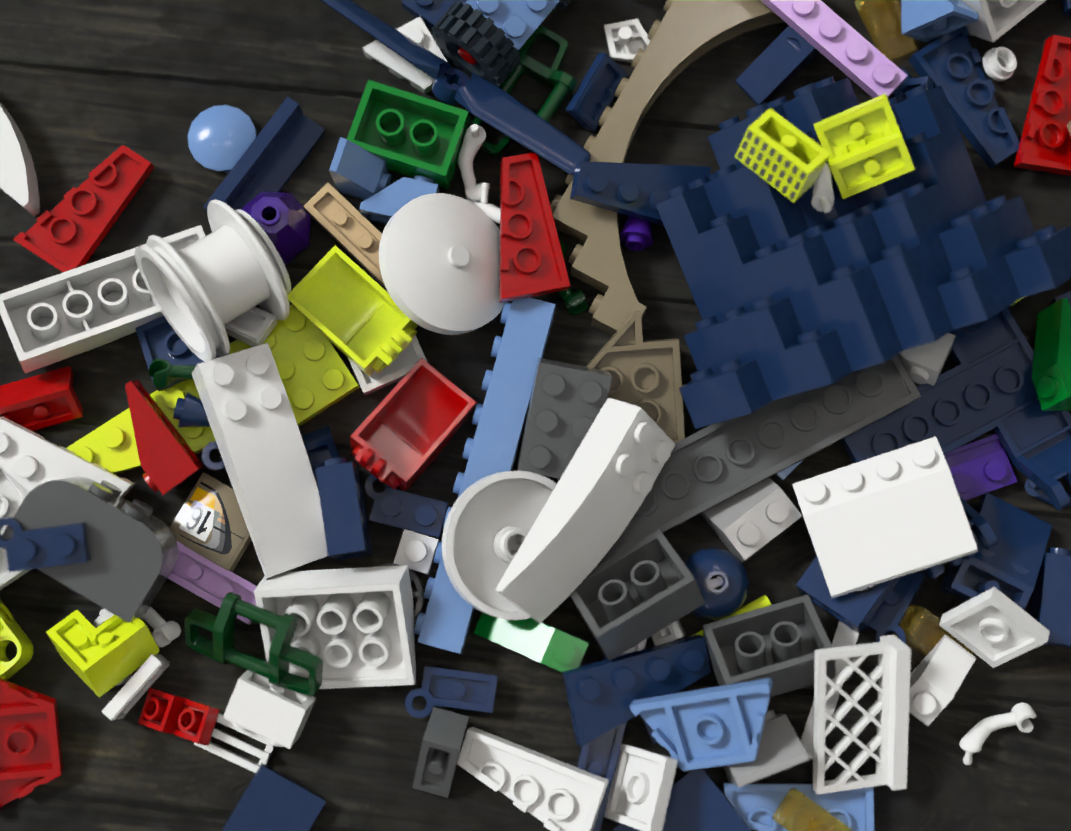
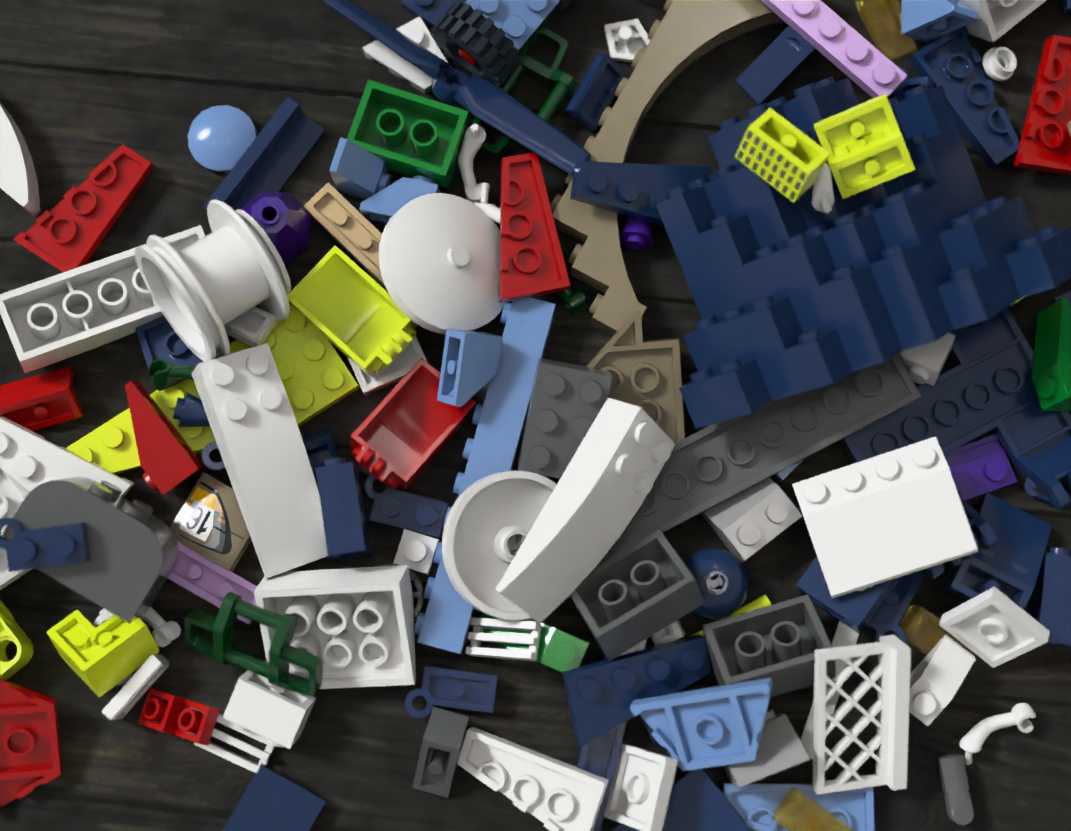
(467, 364): none -> medium blue slope
(478, 636): none -> white tile
(956, 788): none -> dark grey bar

